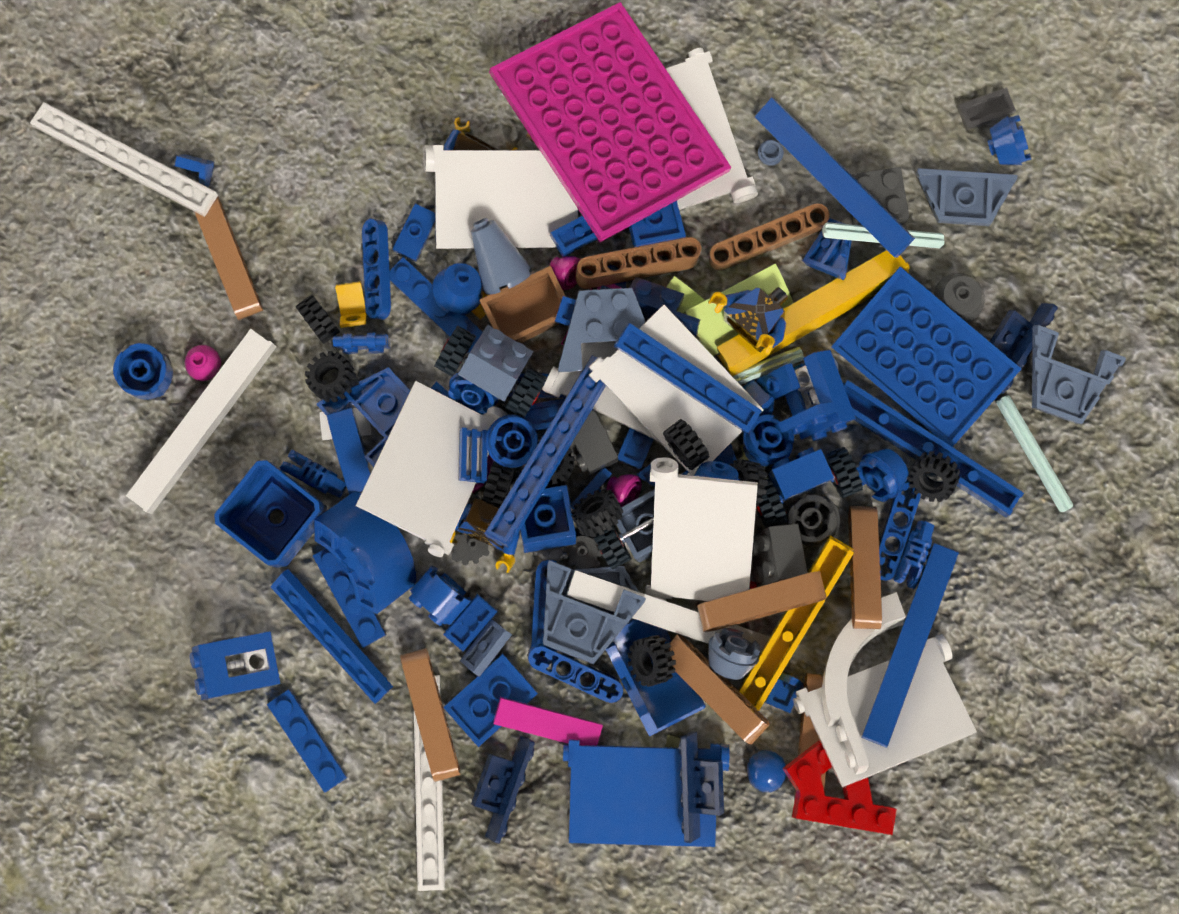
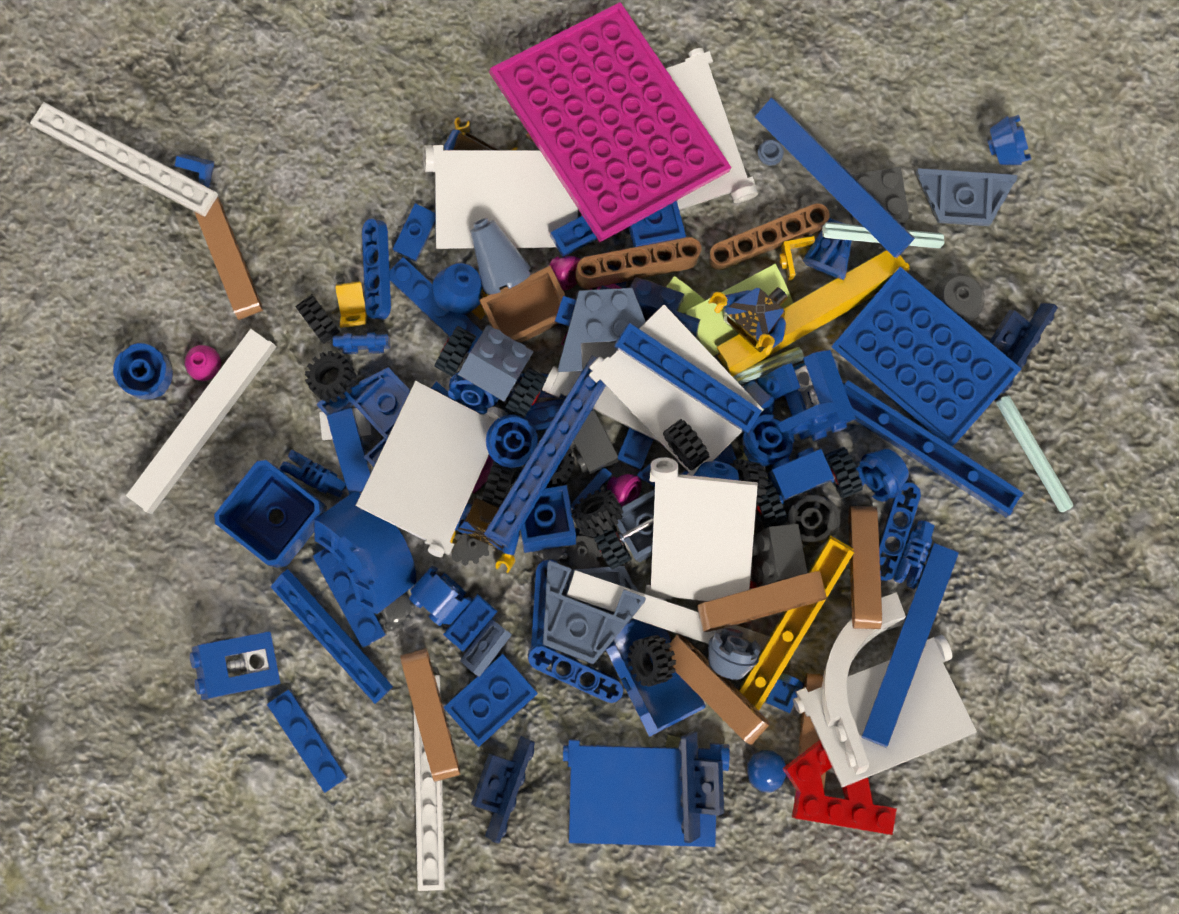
(397, 613): none -> dark grey piece
(474, 434): blue tile -> none
(546, 722): dark pink tile -> none
(785, 258): none -> yellow bracket
(936, 465): black tyre -> none
(986, 109): flat silver tile -> none
(1065, 389): sand blue wing -> none

